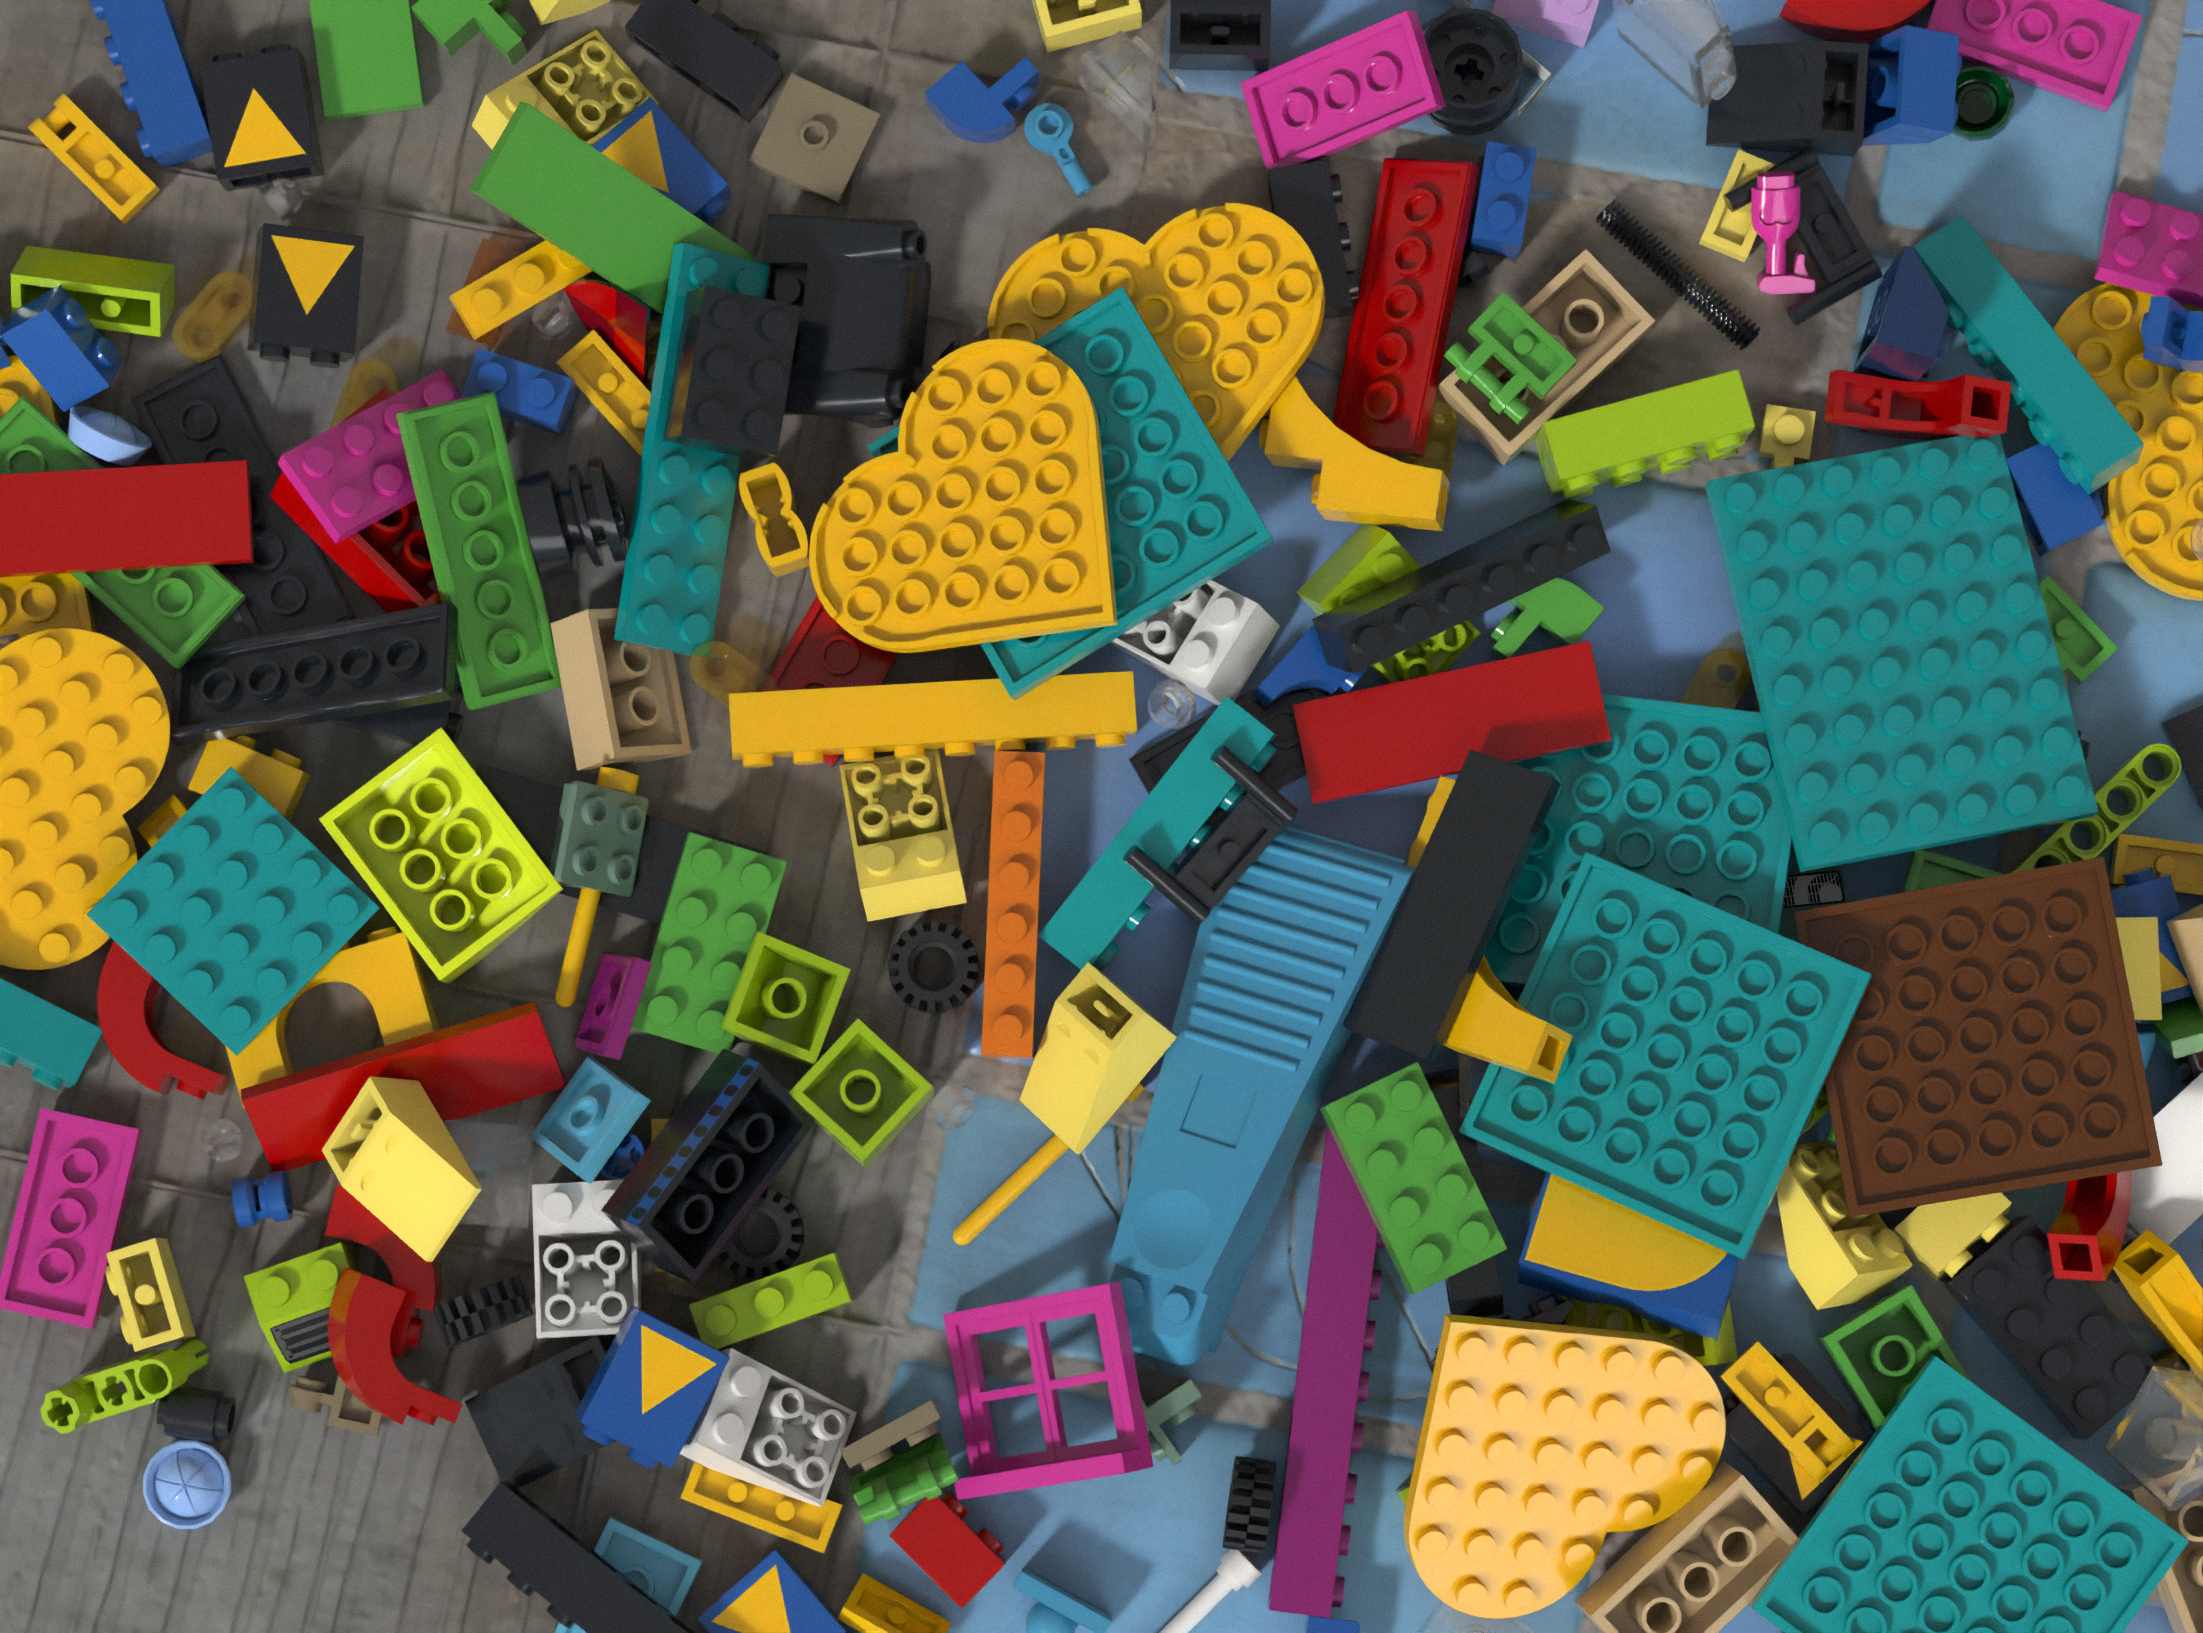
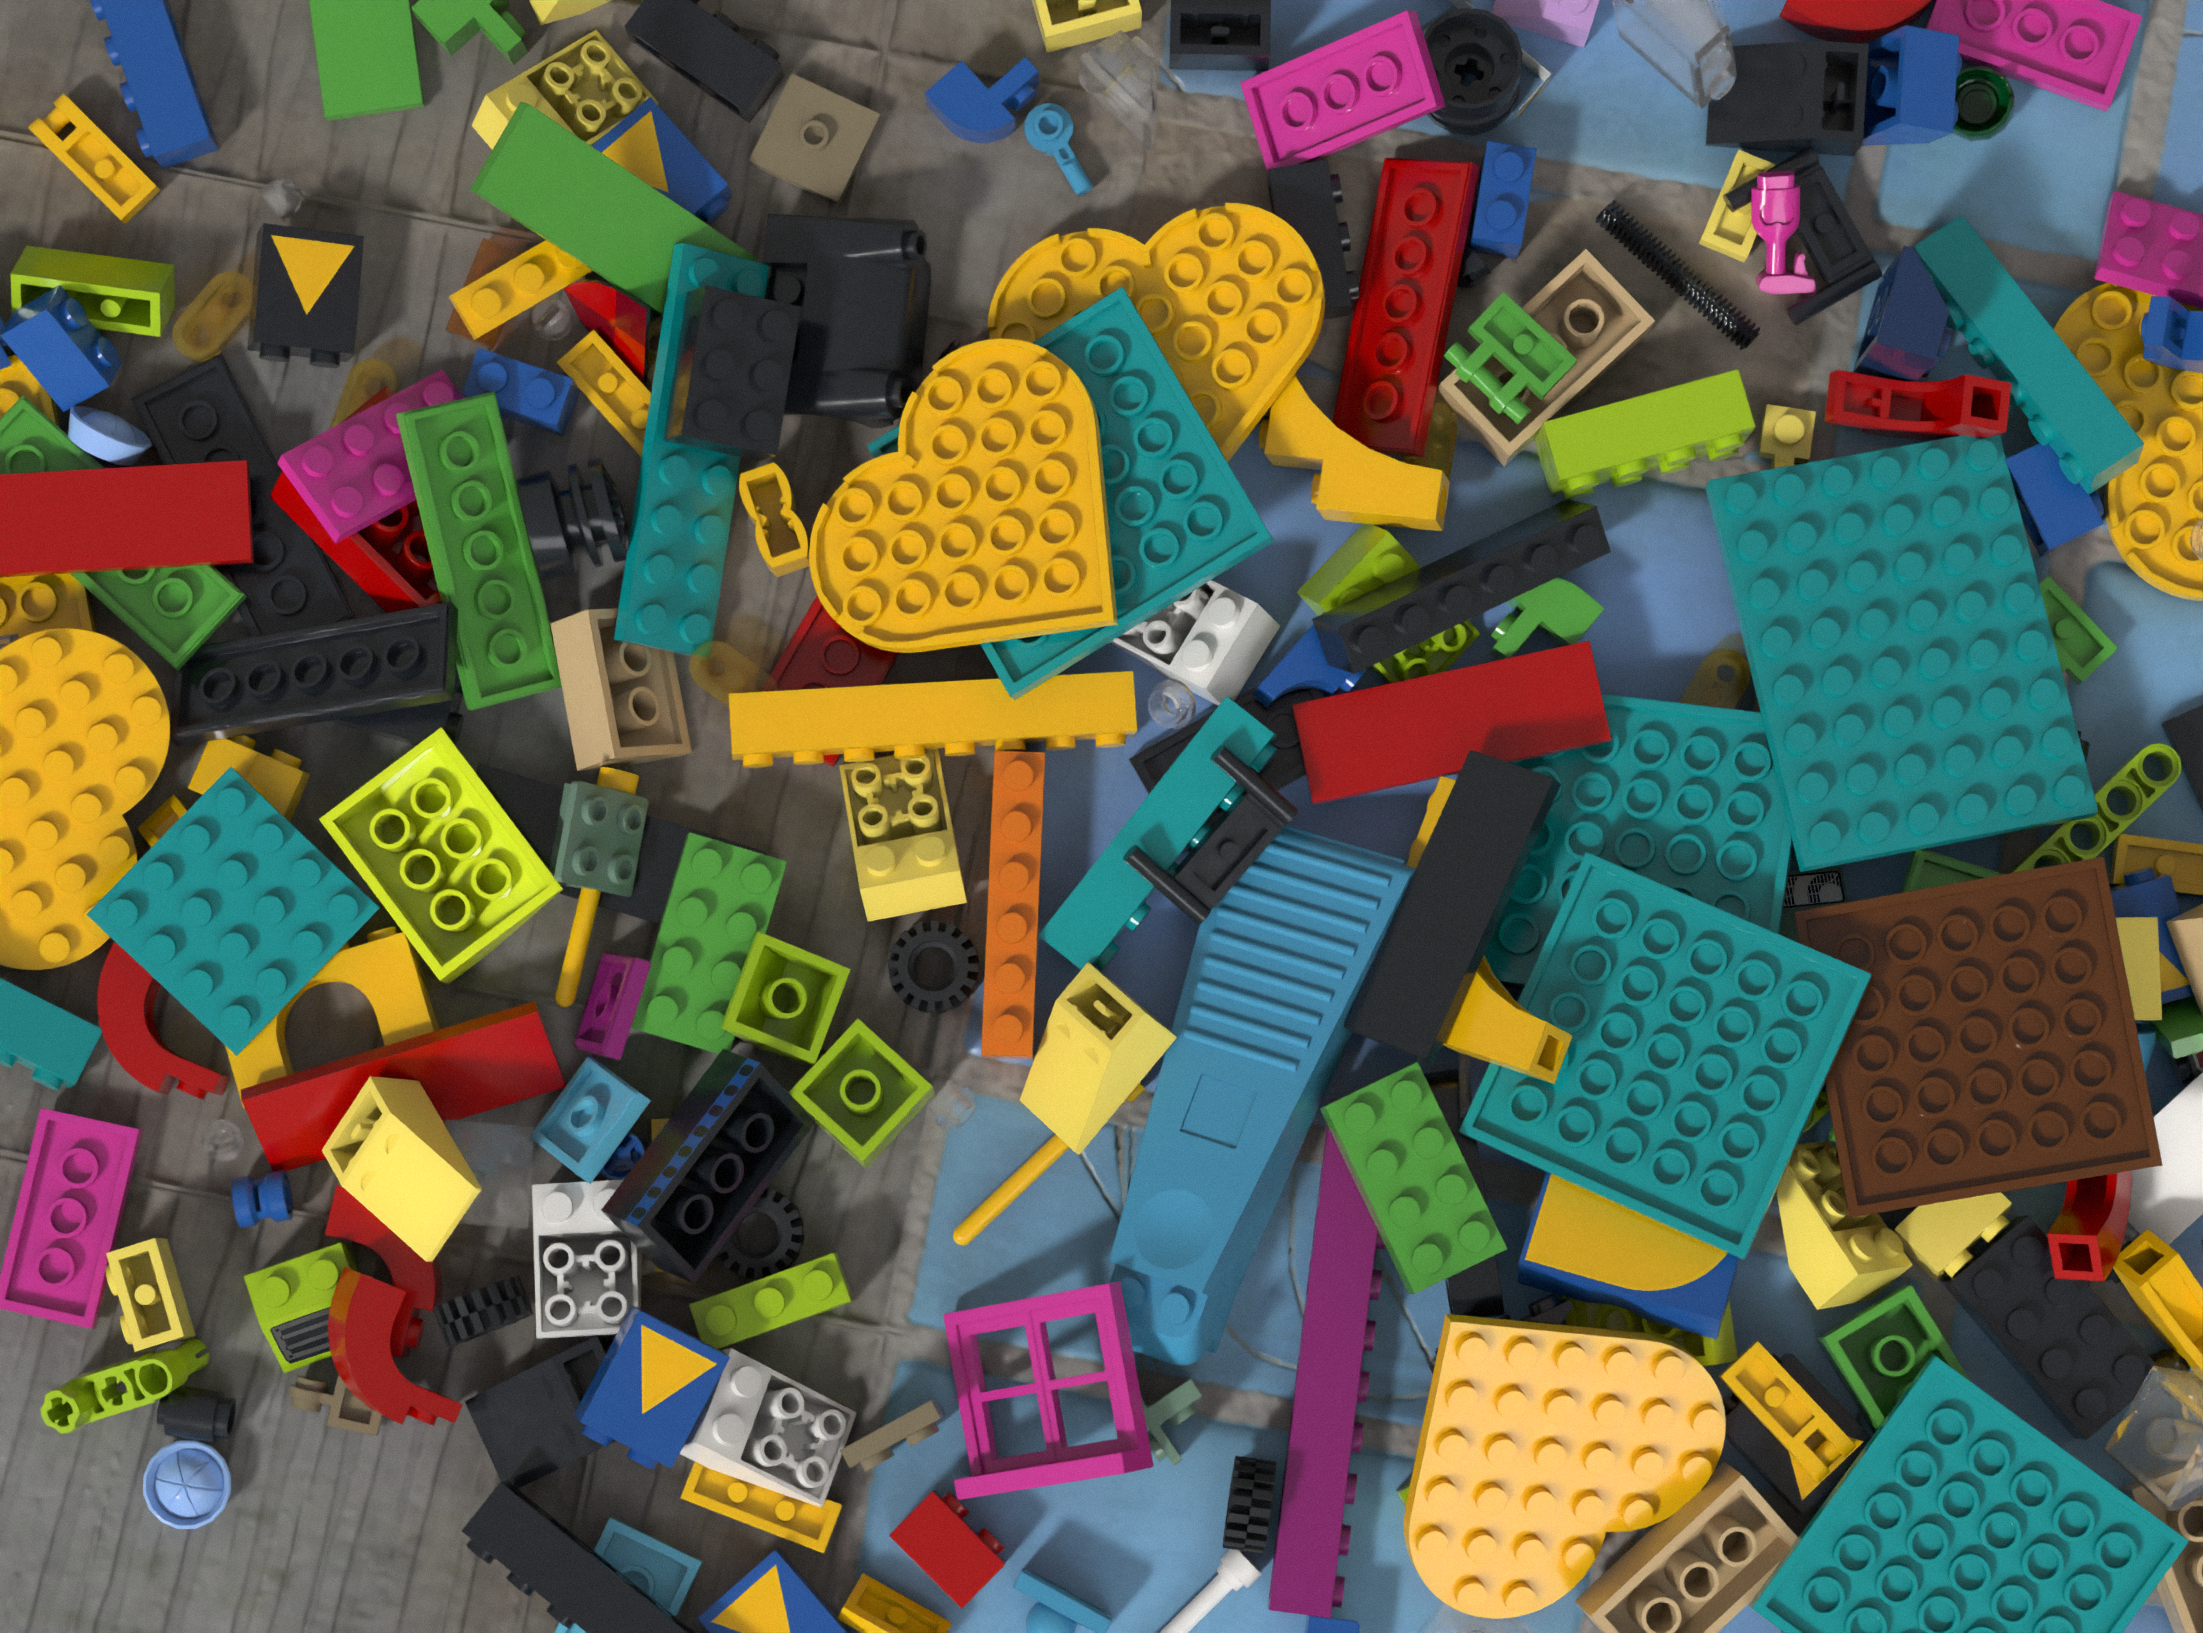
(261, 117): black brick -> none
(903, 1480): bright green plate -> none

